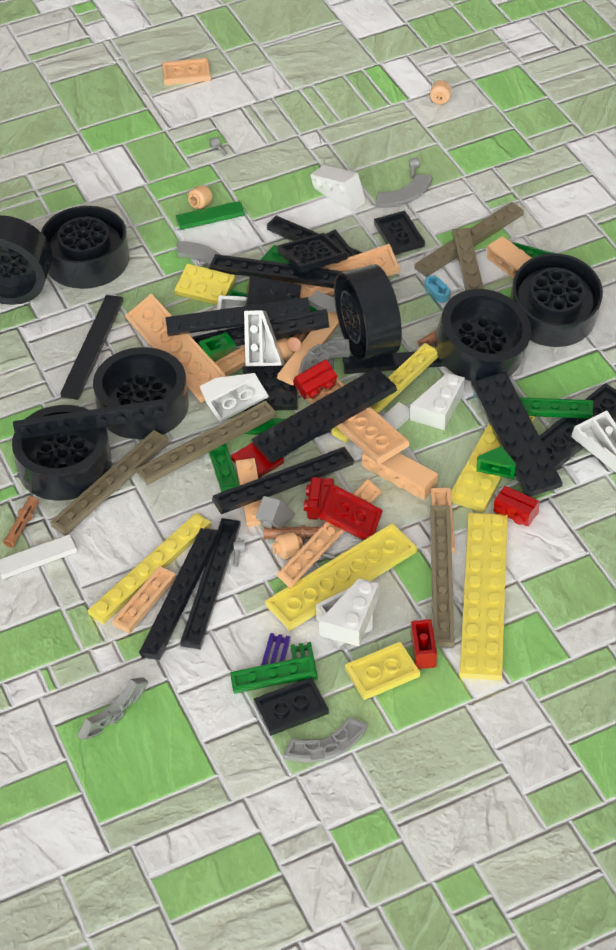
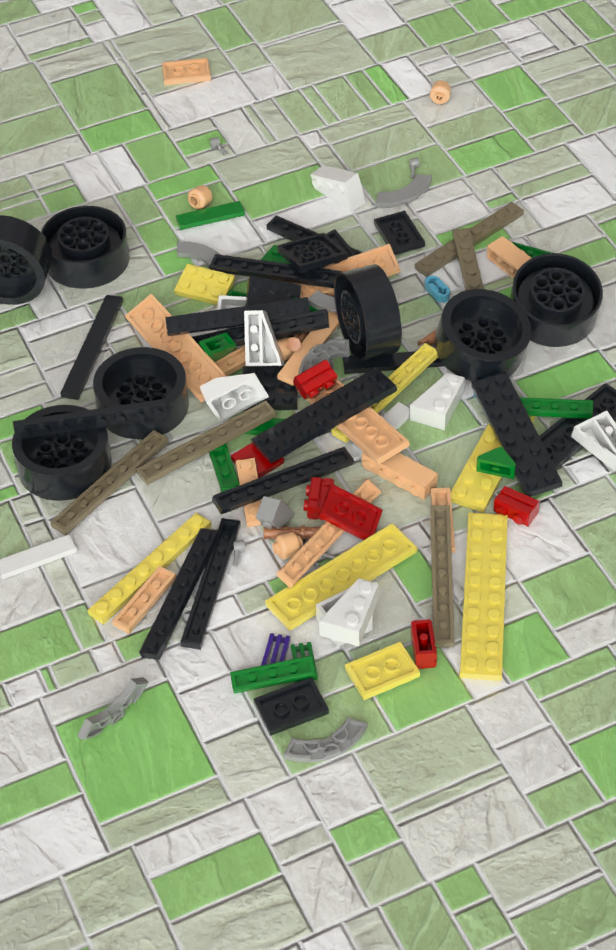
(27, 509): nougat pin -> none

